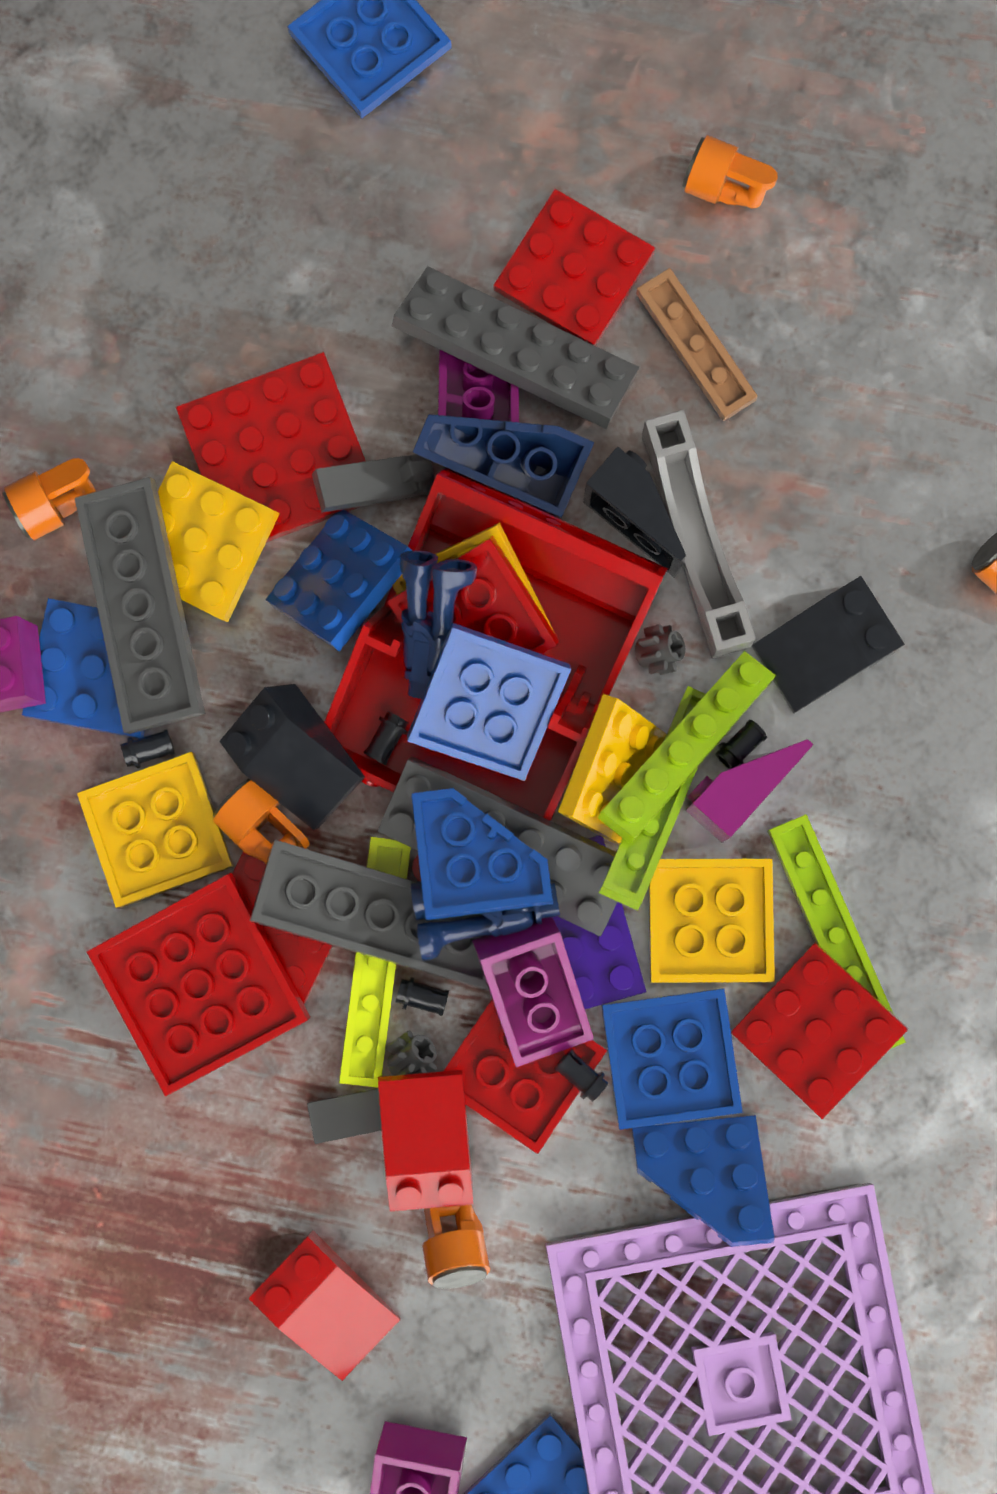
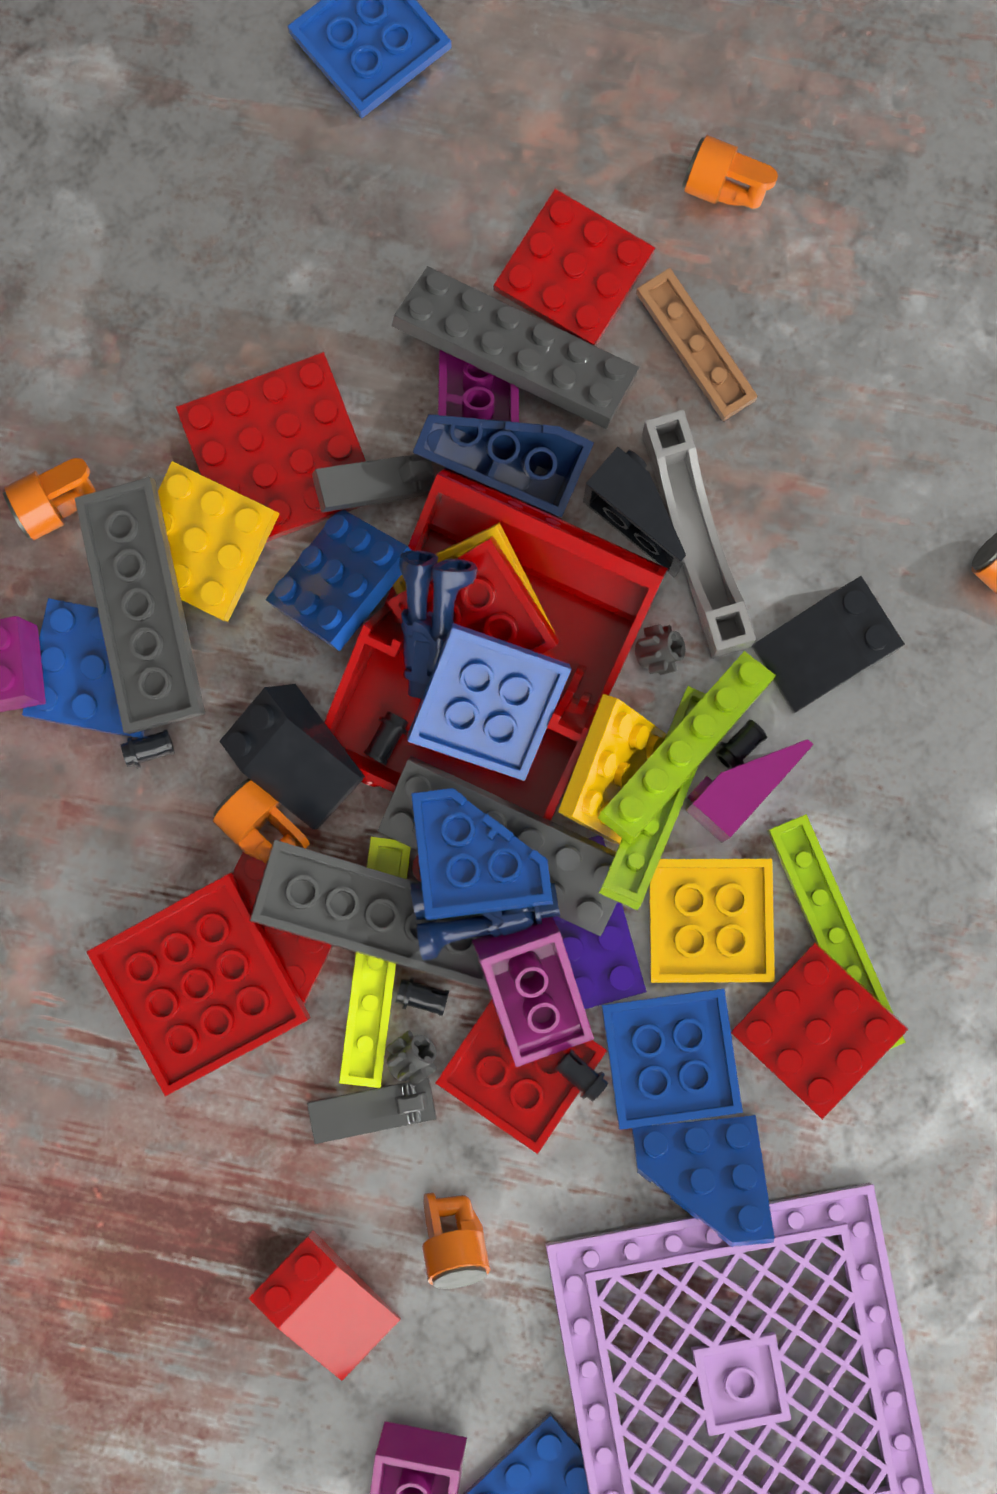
(155, 830): yellow plate -> none
(425, 1140): red slope -> none

